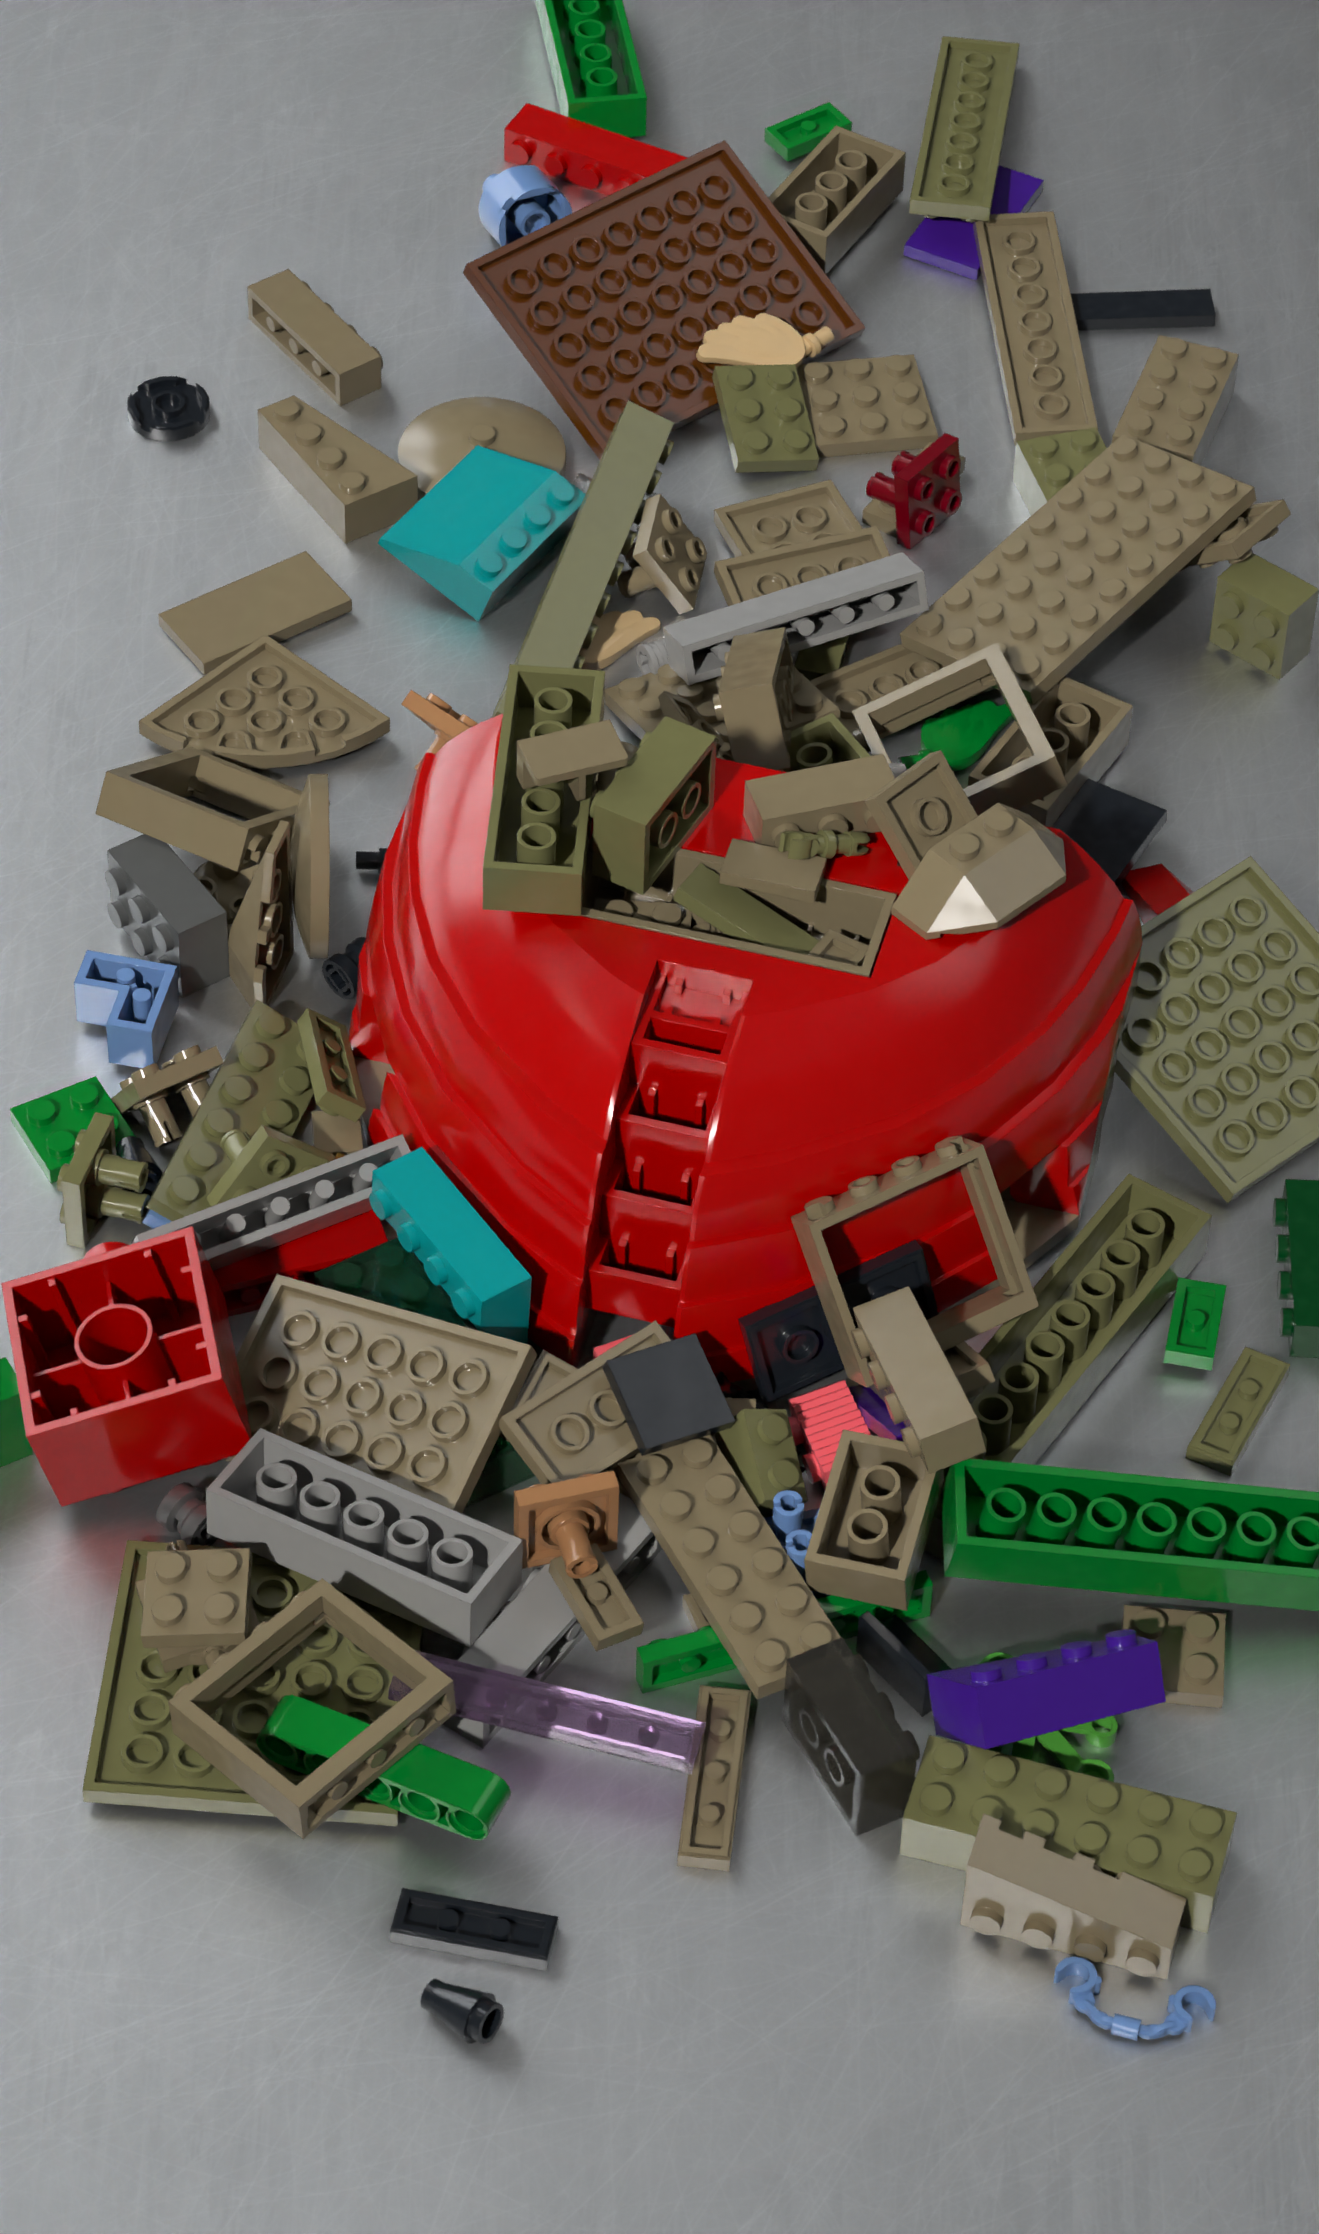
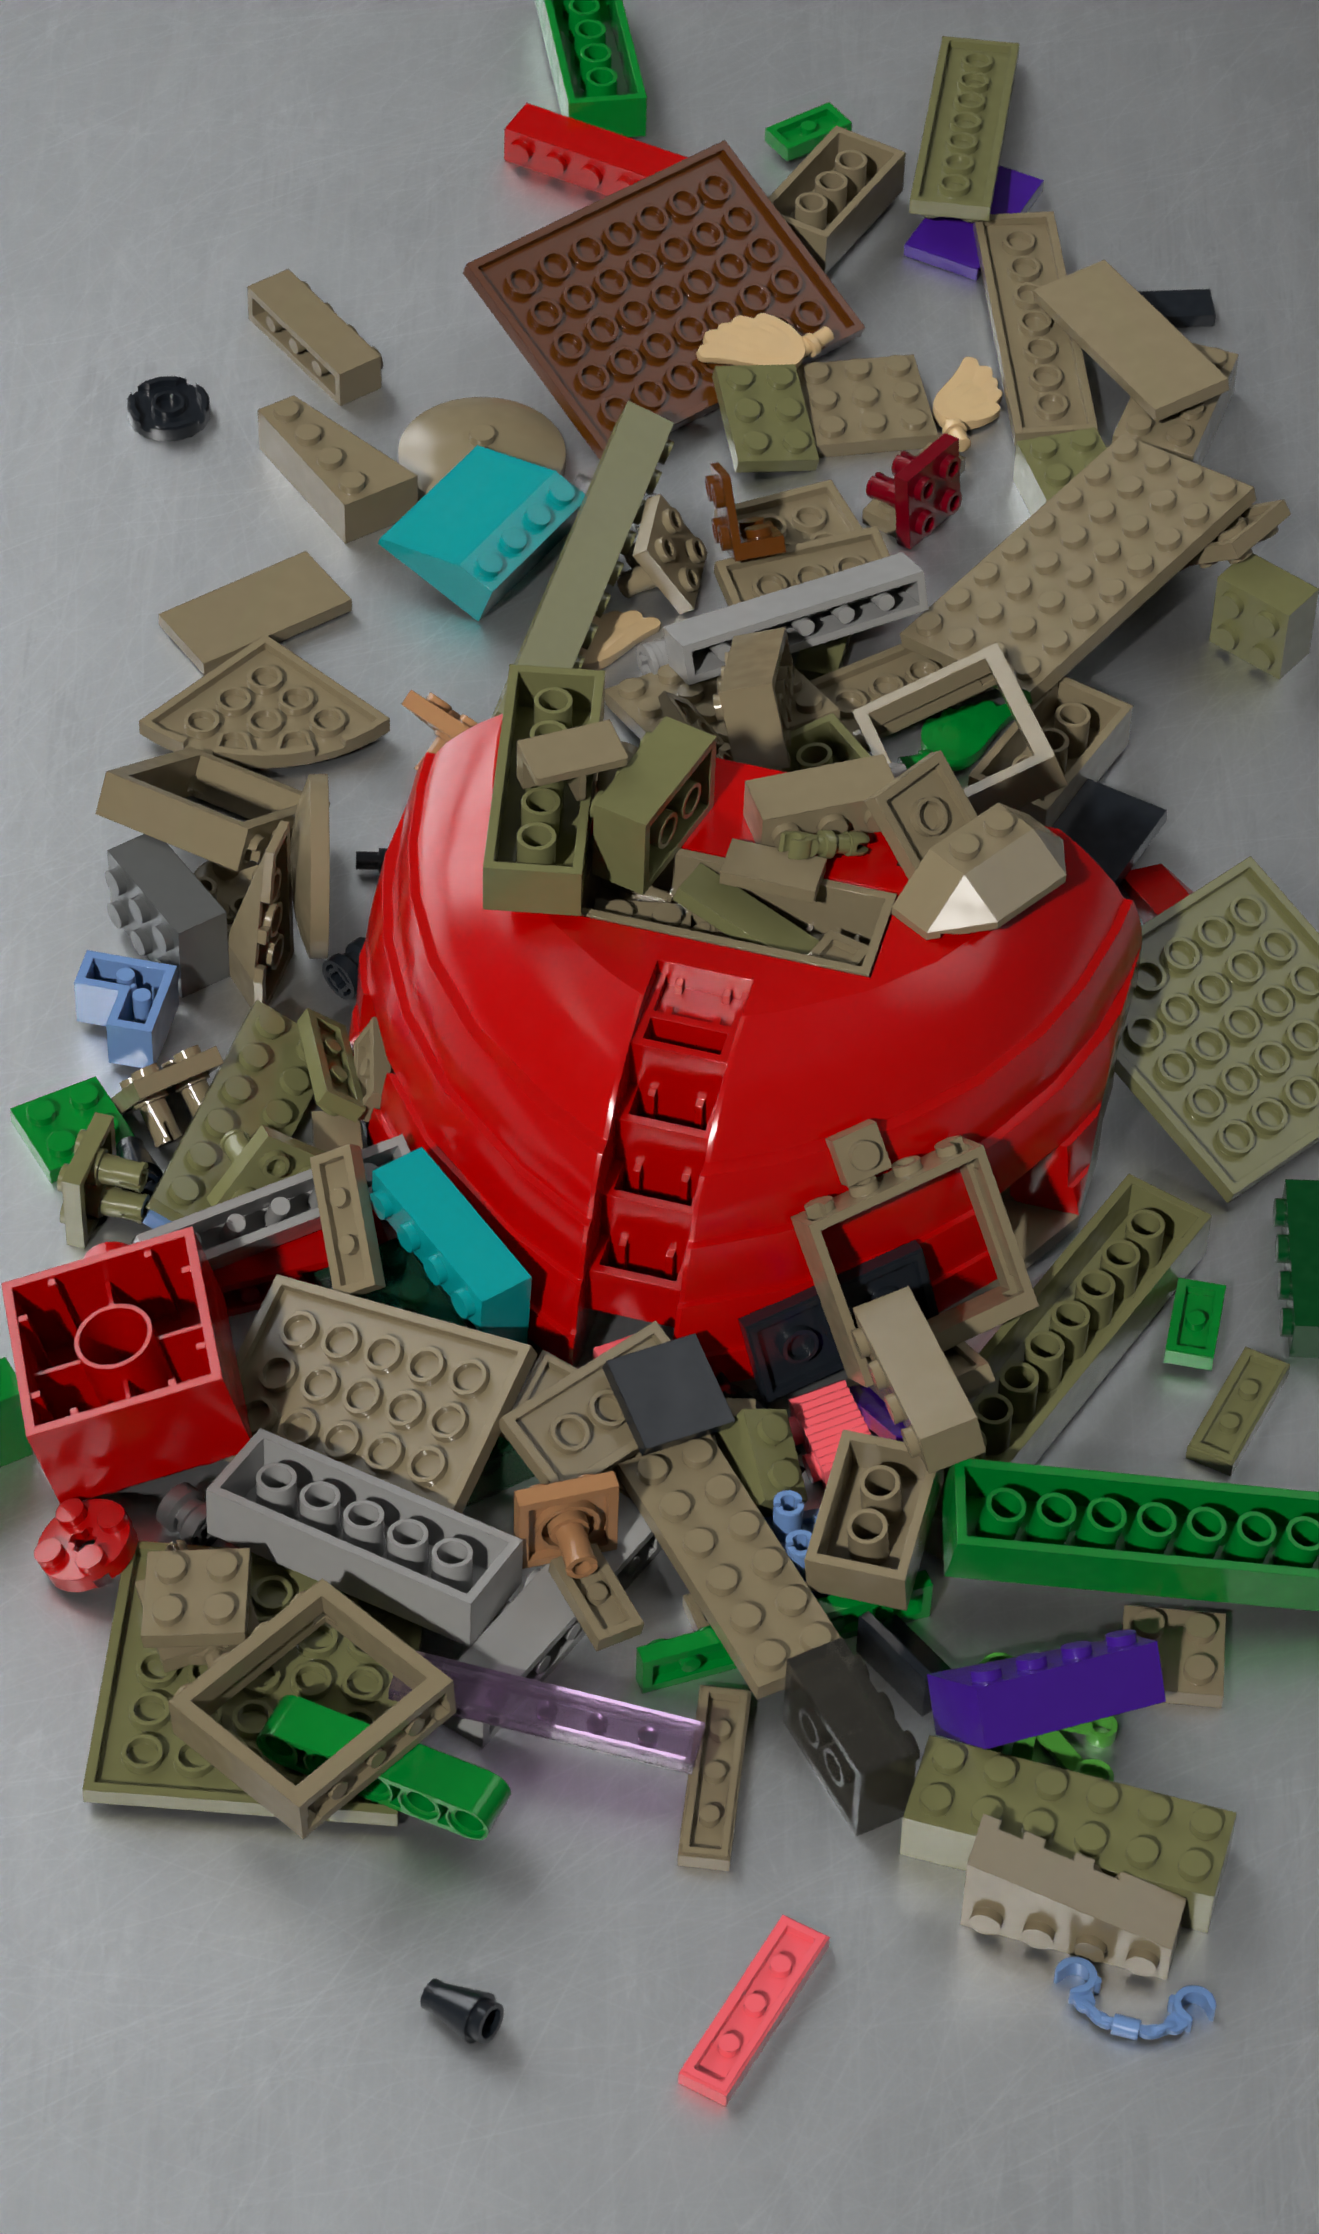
(72, 1527): none -> red plate
(347, 1221): none -> dark tan plate
(371, 1066): none -> dark tan plate
(474, 1929): black tile -> none
(520, 203): medium blue brick -> none
(753, 536): none -> reddish brown bracket
(753, 2010): none -> coral tile
(858, 1152): none -> dark tan plate
(967, 401): none -> tan animal
(1131, 340): none -> dark tan tile

